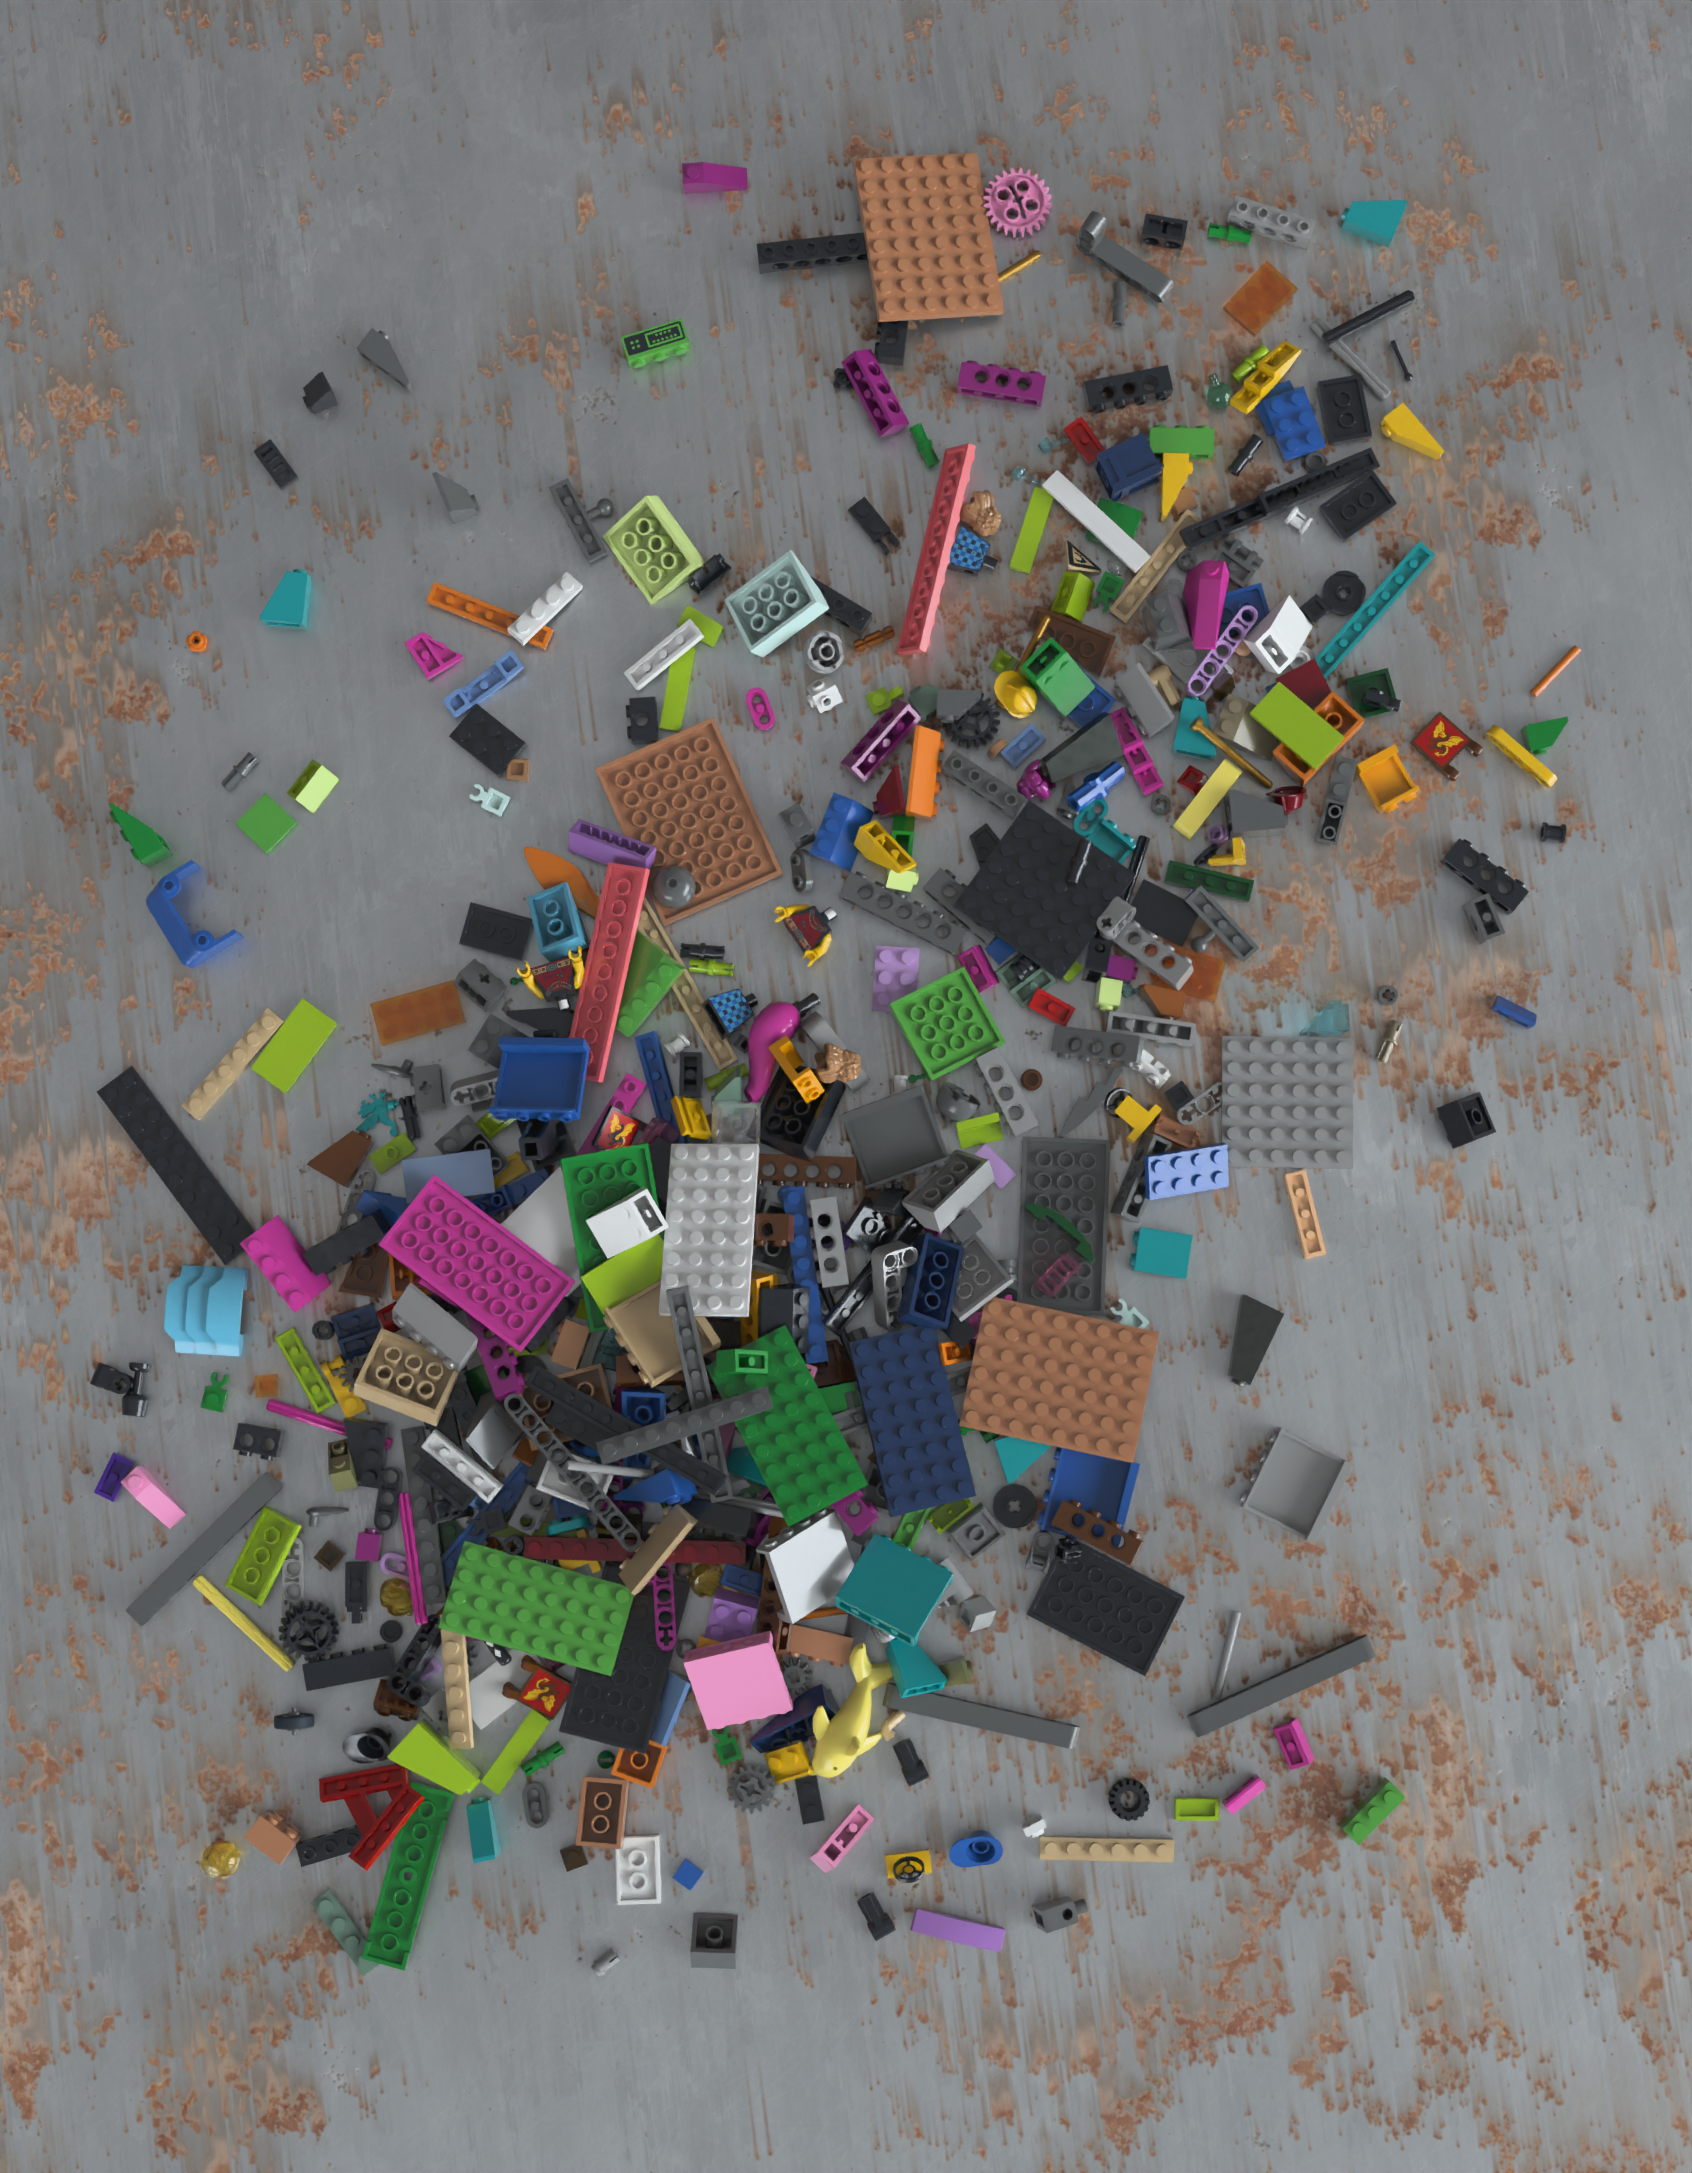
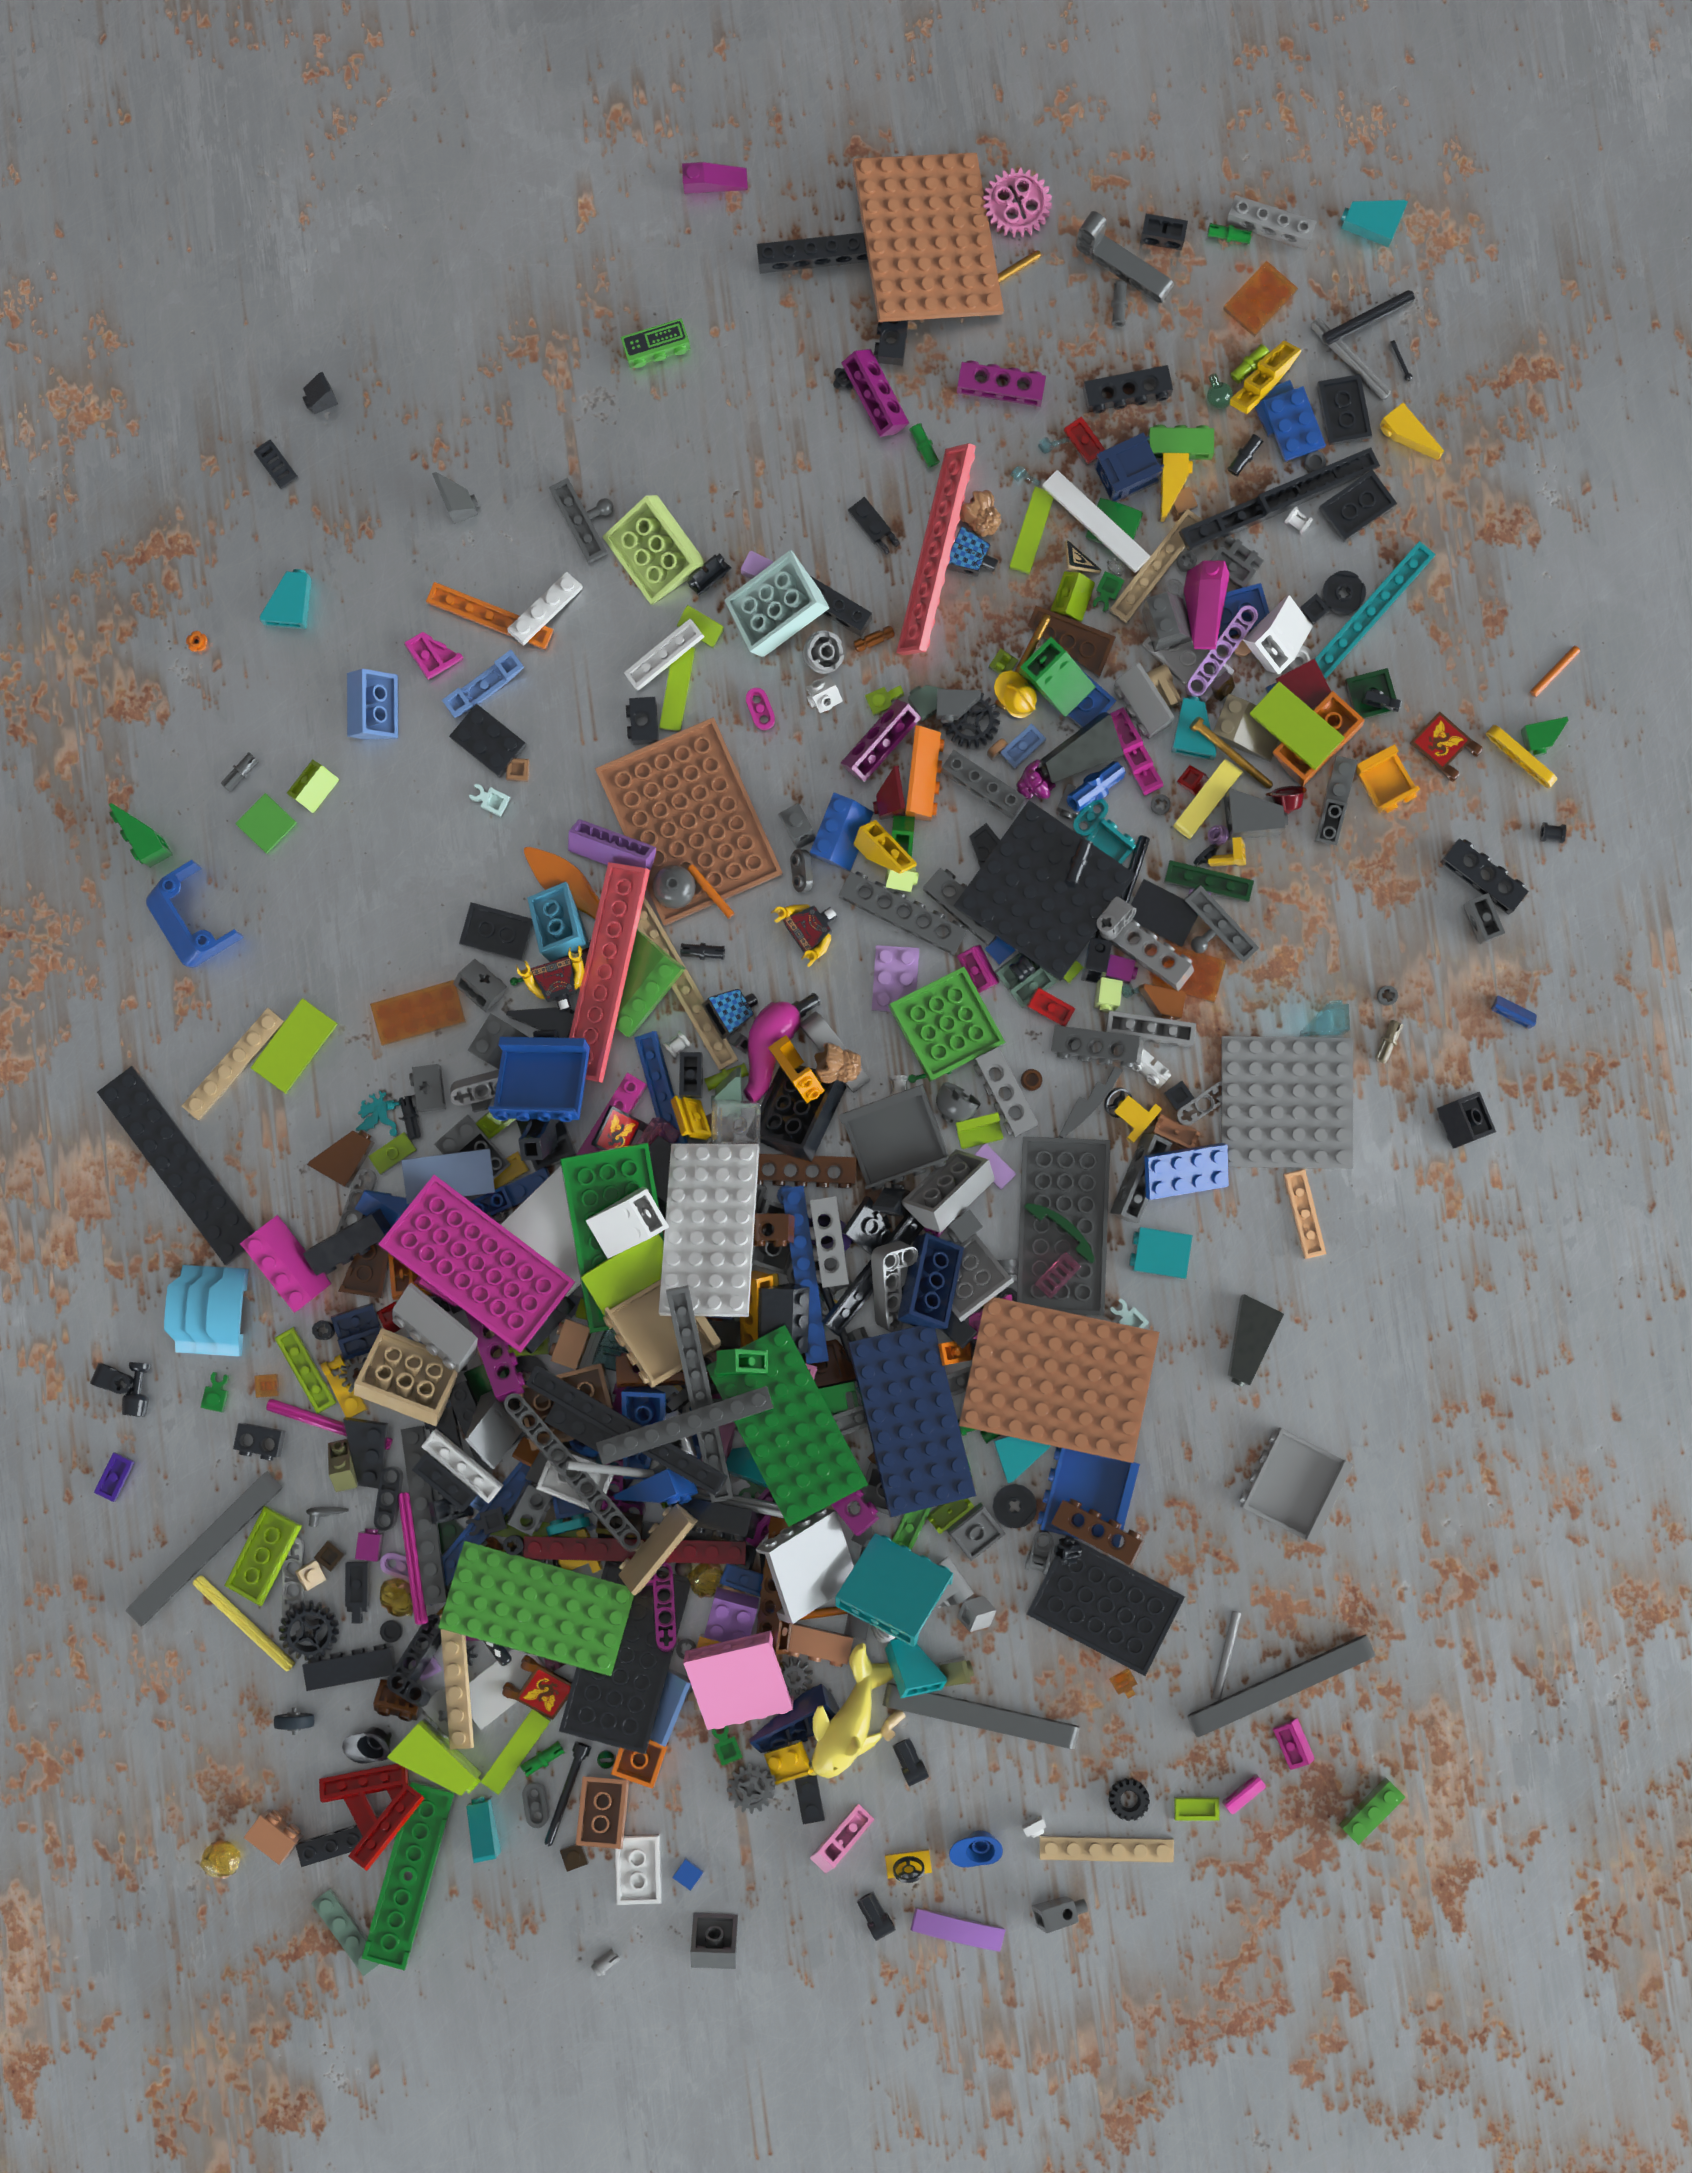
(153, 1496): bright pink slope -> none
(310, 1575): none -> tan plate
(372, 705): none -> medium blue slope
(379, 352): dark grey slope -> none
(394, 1070): dark grey bar -> none
(580, 1751): none -> black piece
(710, 891): none -> orange bar
(711, 967): lime pin -> none
(754, 565): none -> lavender panel
(1124, 1682): none -> clear orange tile

